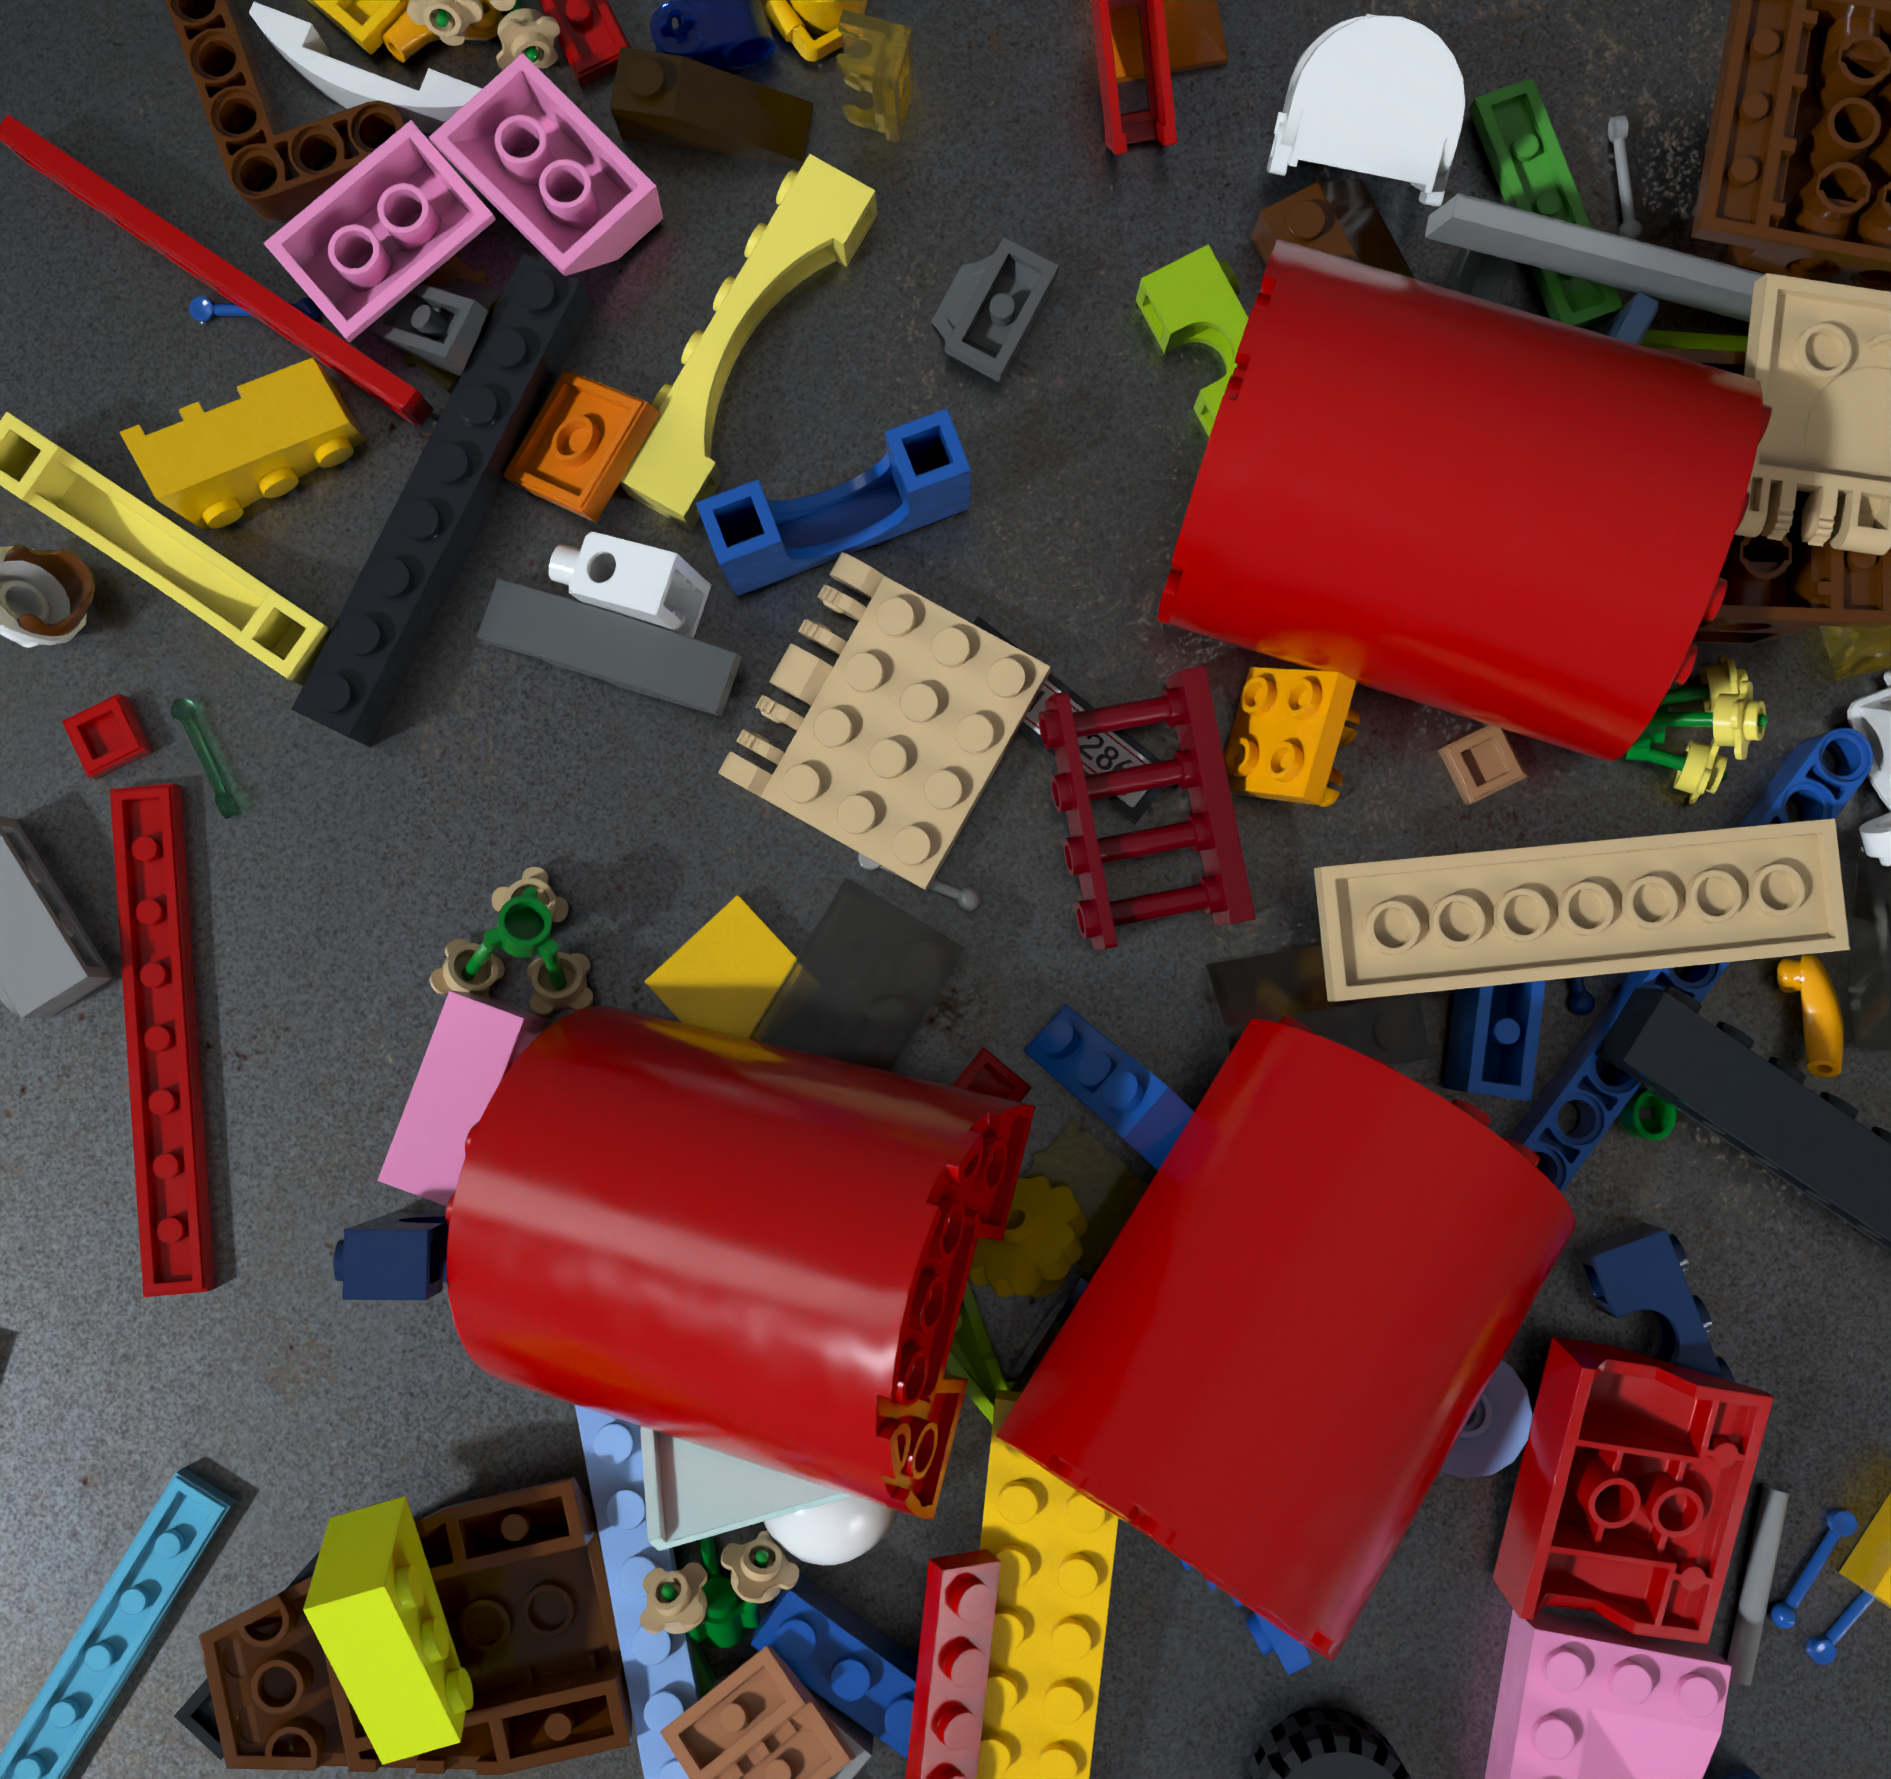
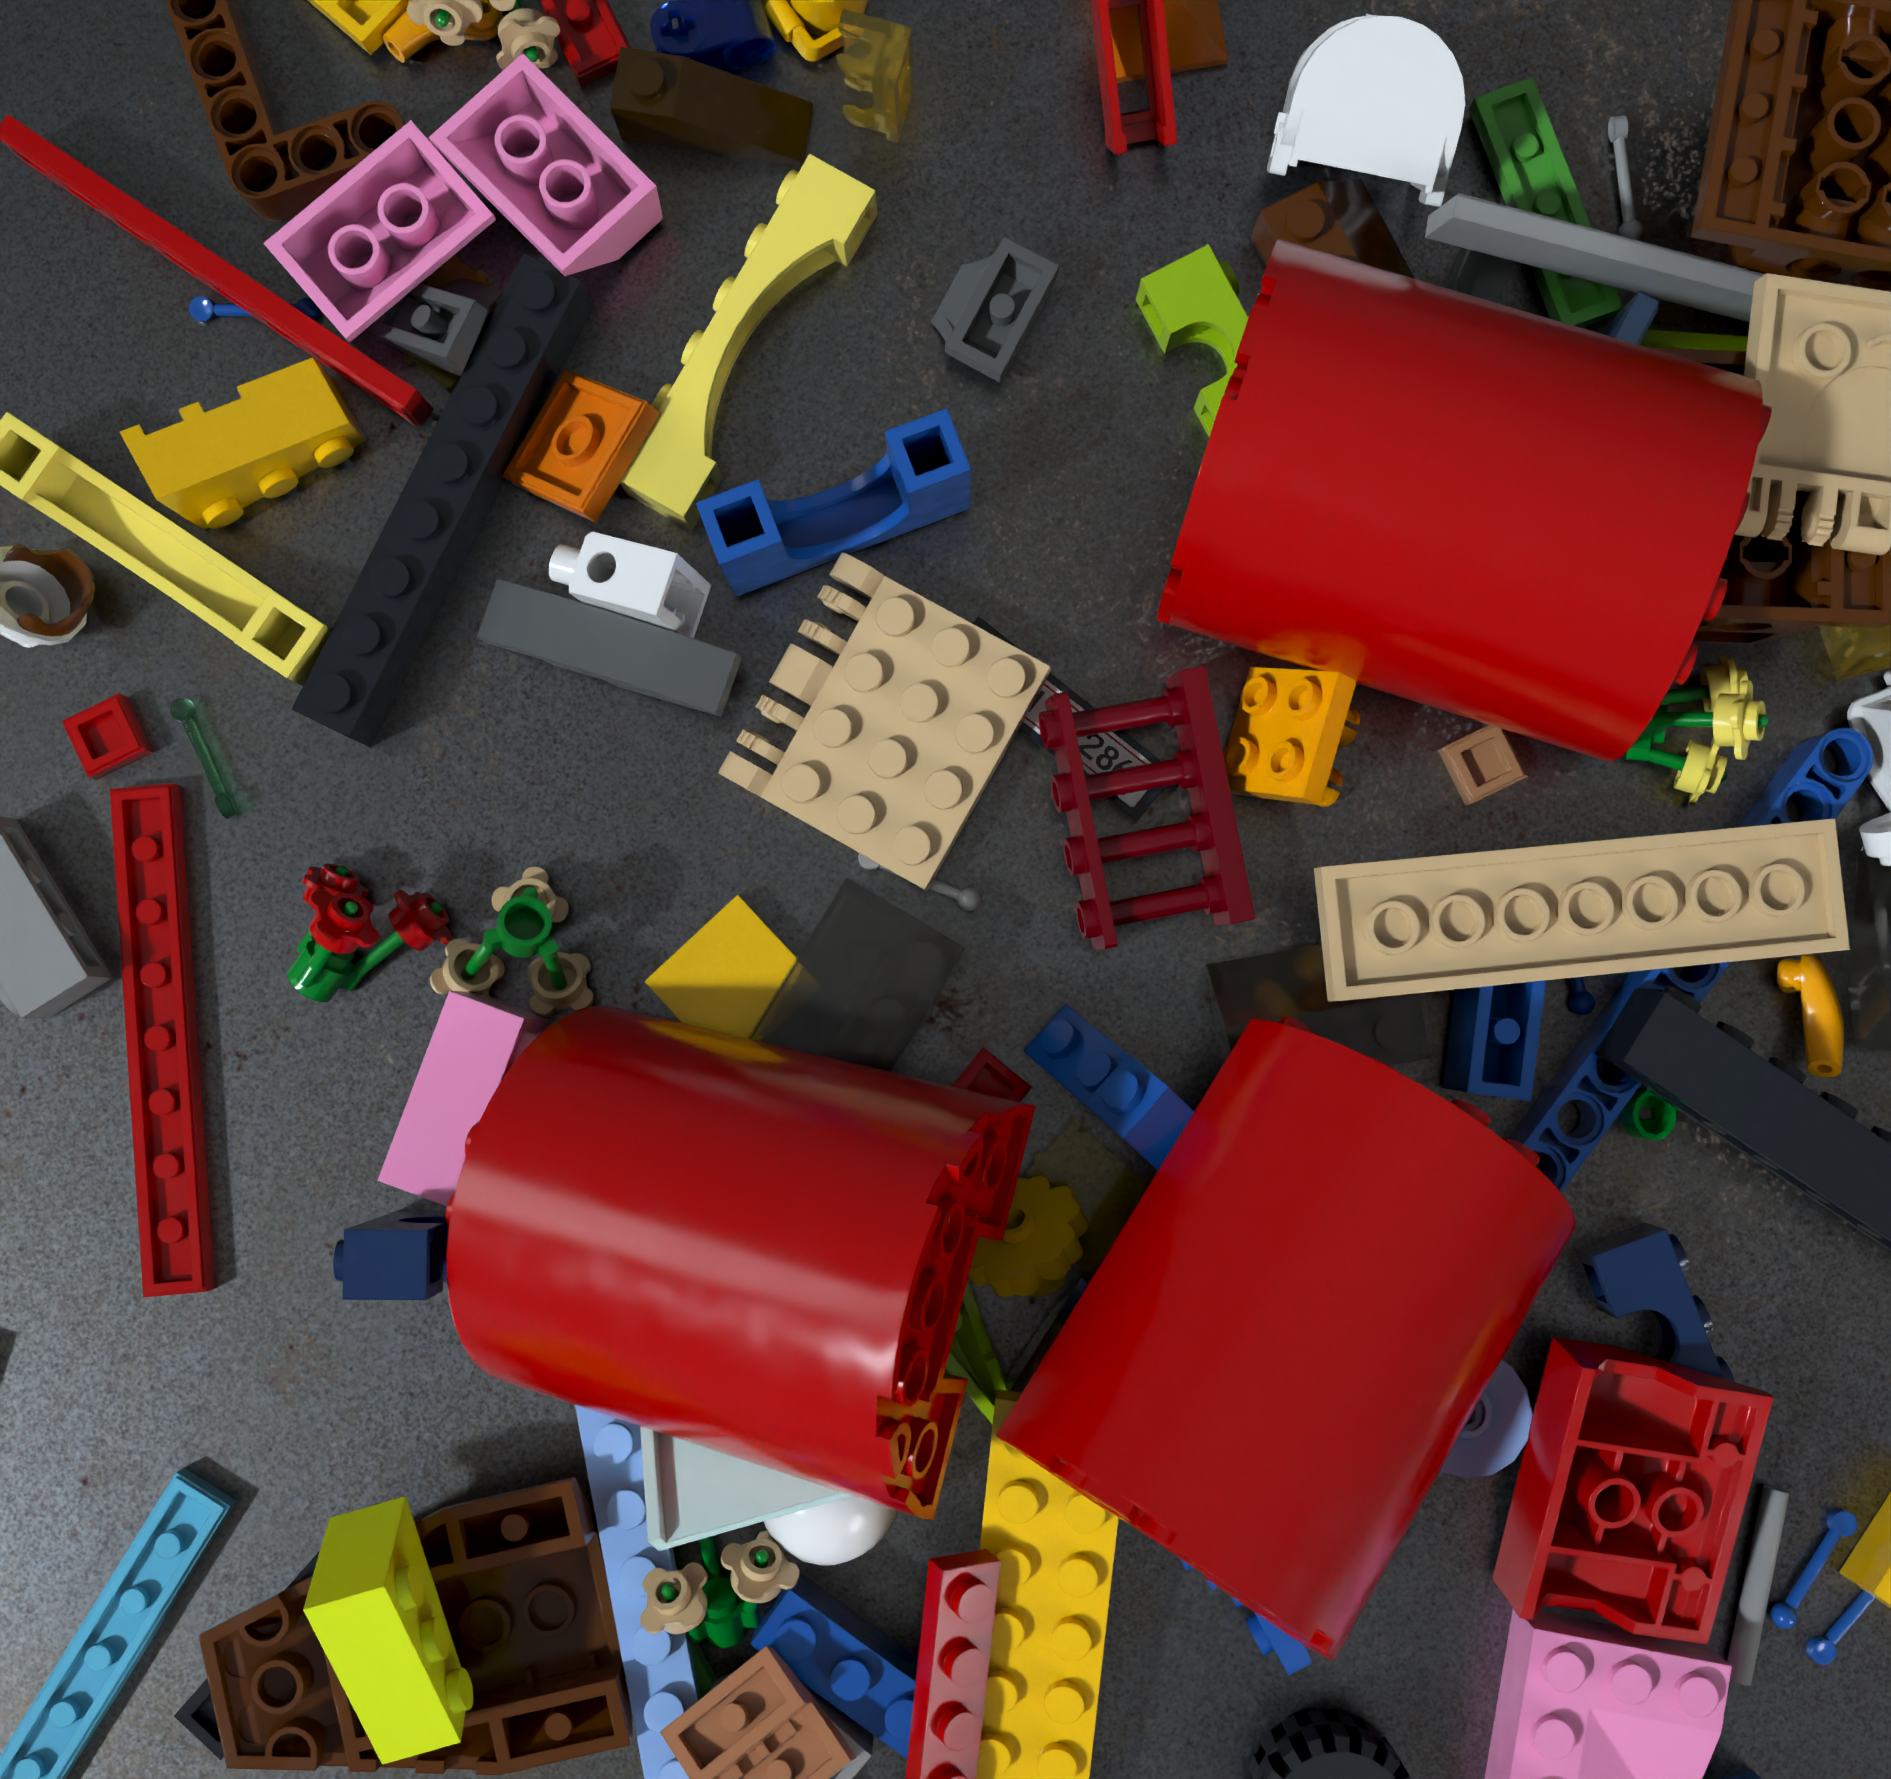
(345, 923): none -> red plant
(350, 86): white slope -> none

